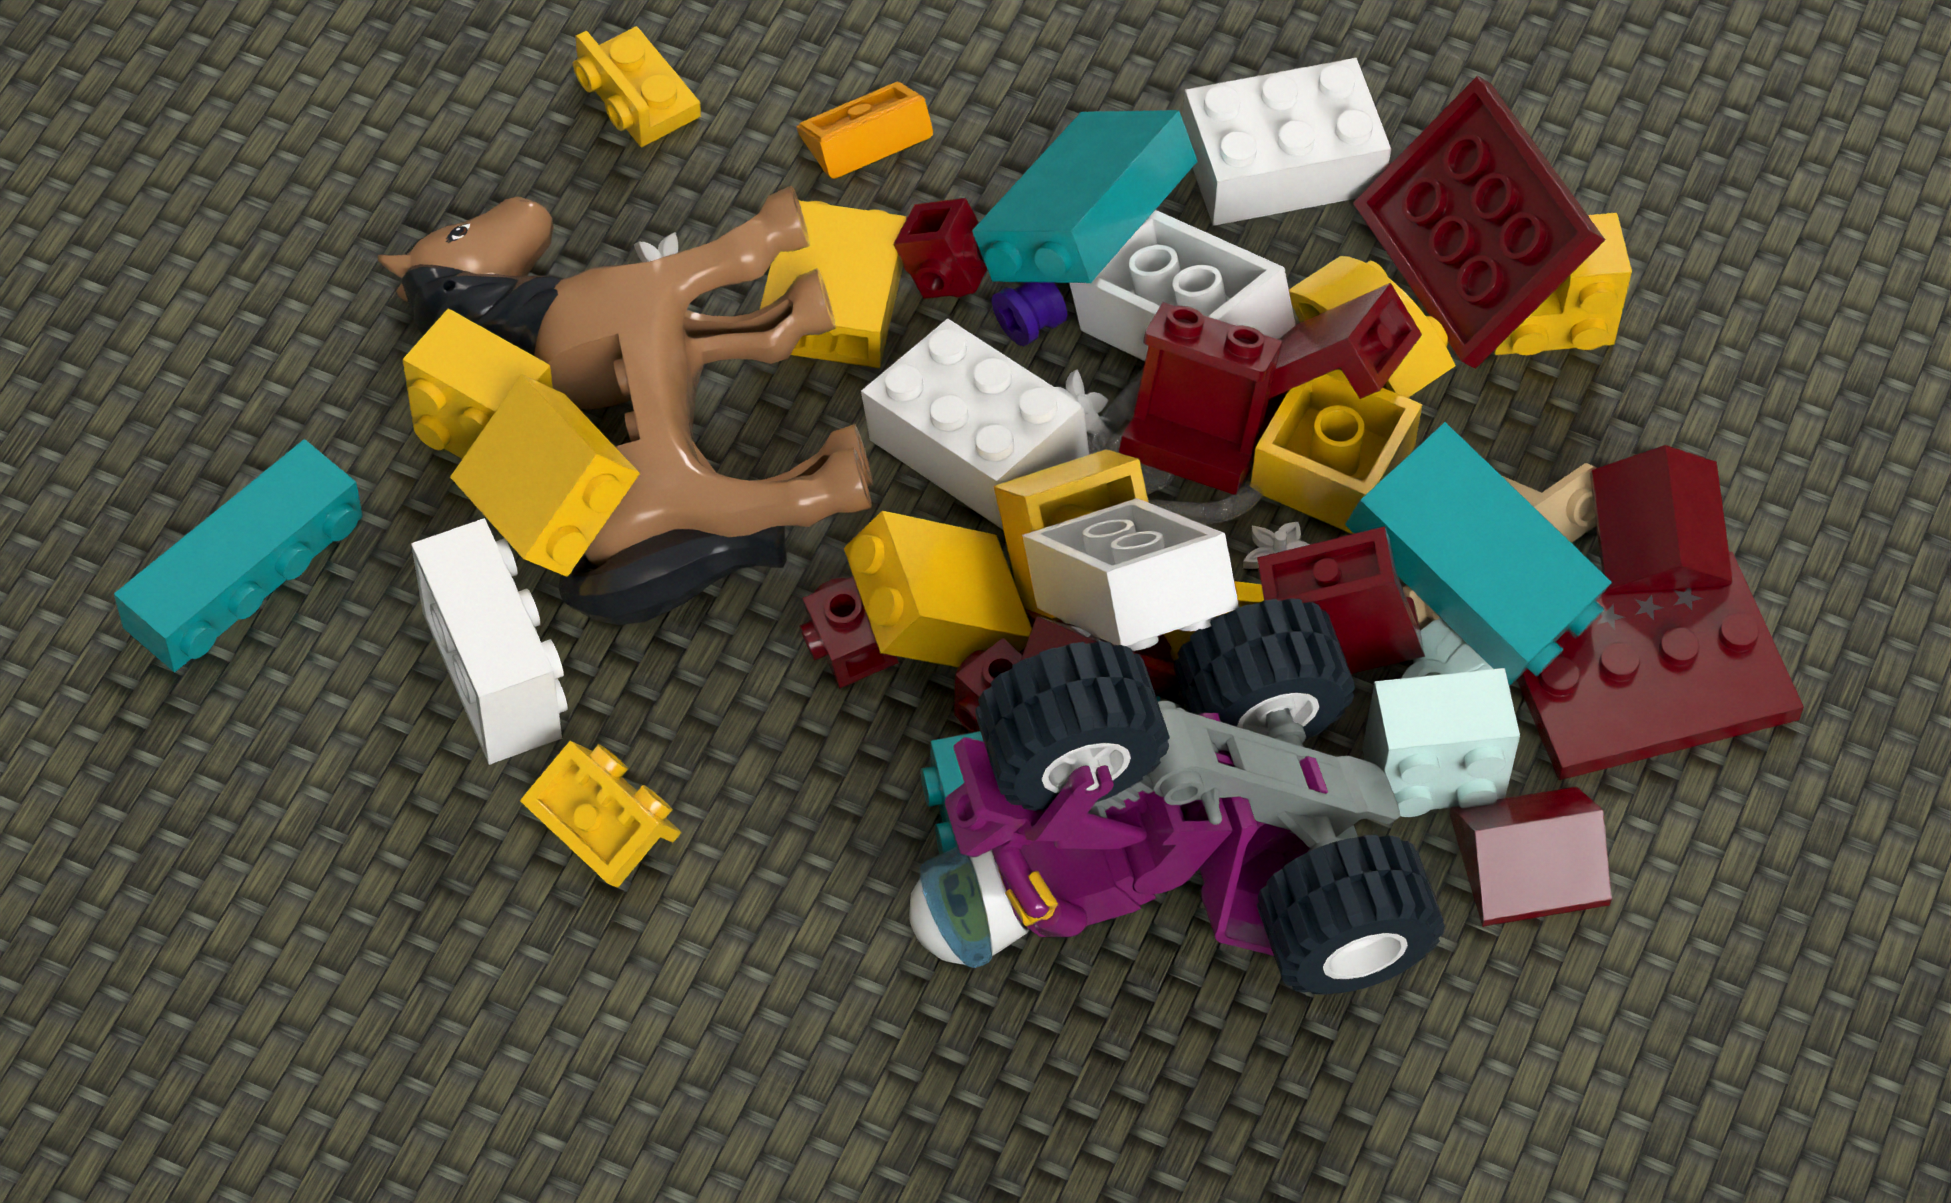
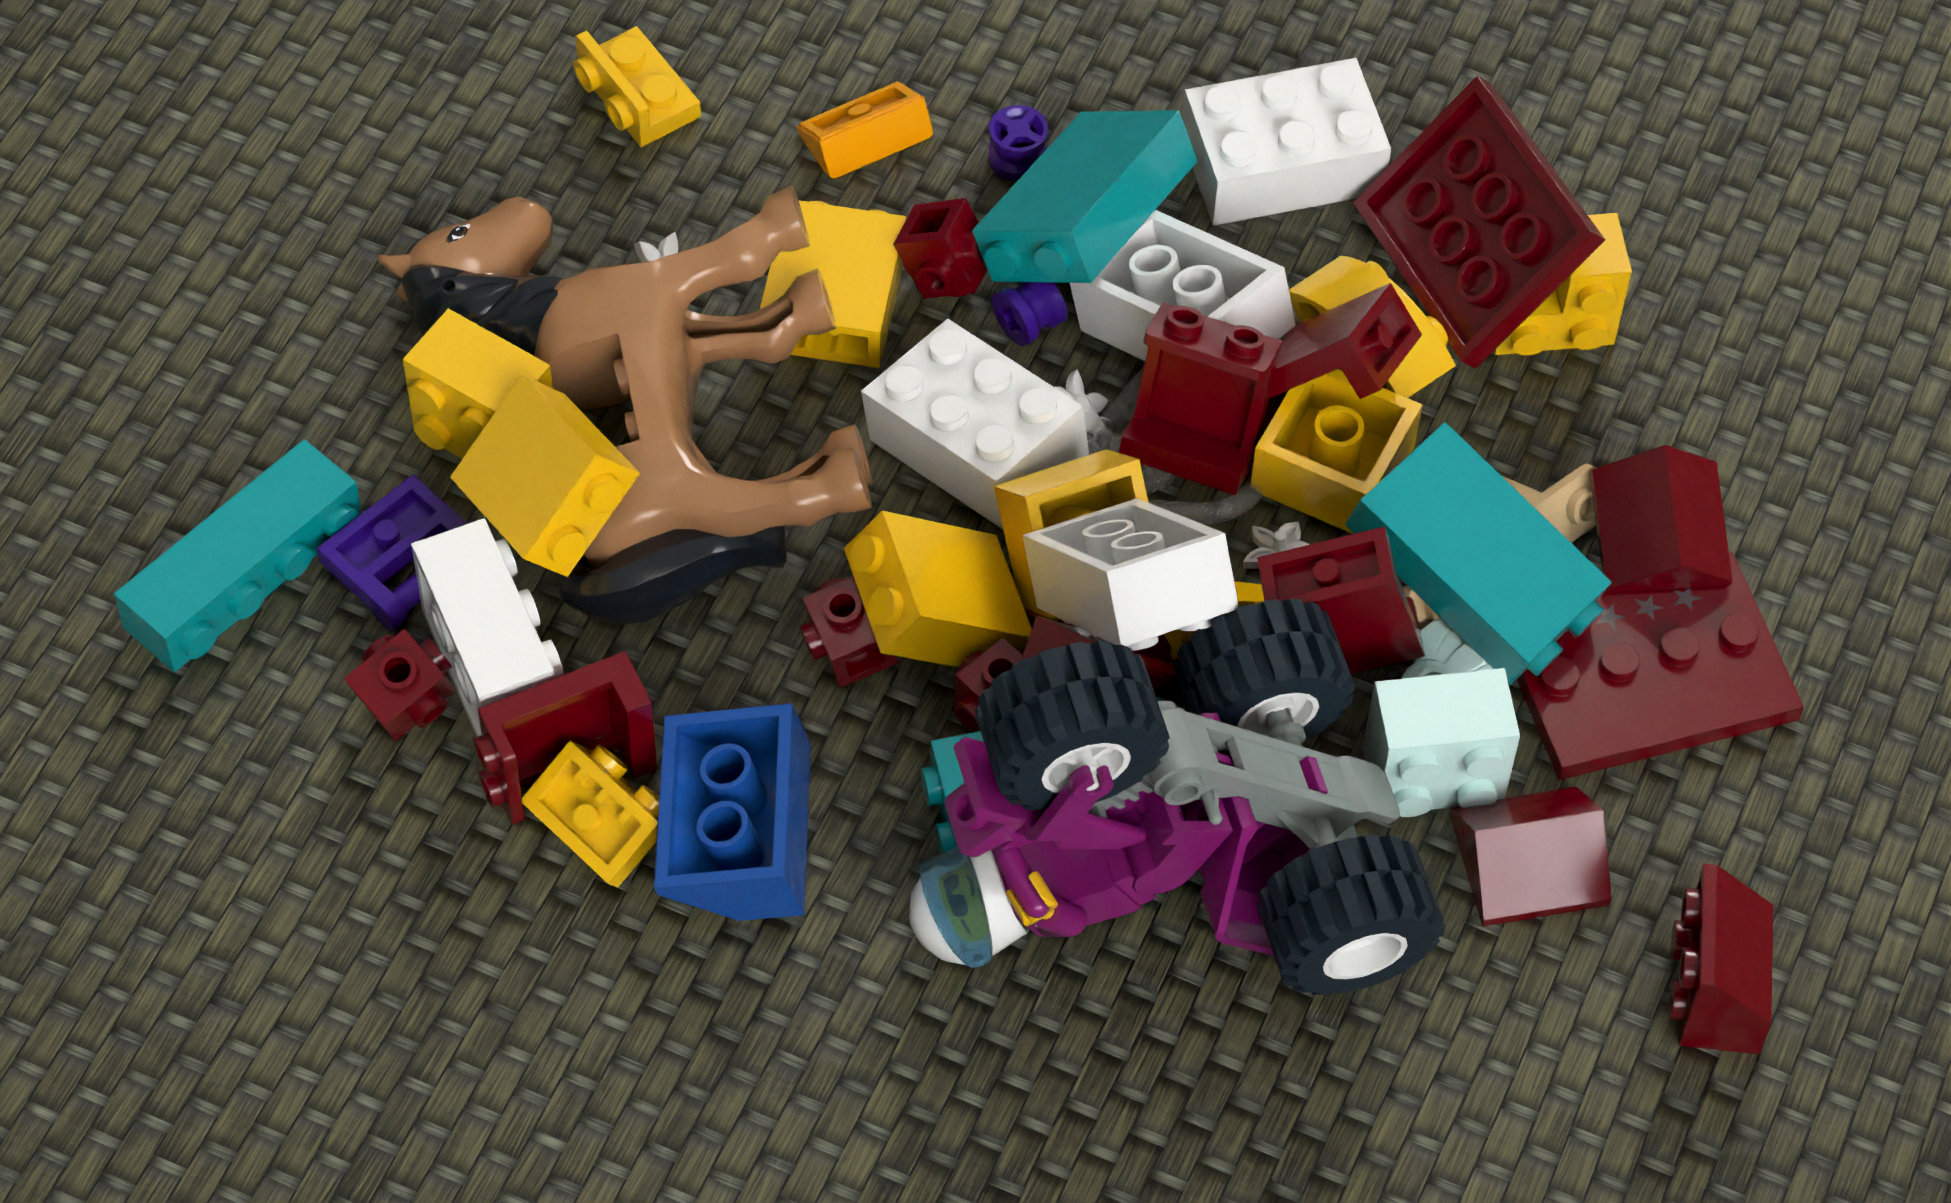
(380, 545): none -> dark purple plate
(402, 682): none -> dark red brick
(587, 706): none -> dark red panel
(734, 812): none -> blue slope
(1011, 130): none -> dark purple wheel
(1723, 965): none -> dark red slope

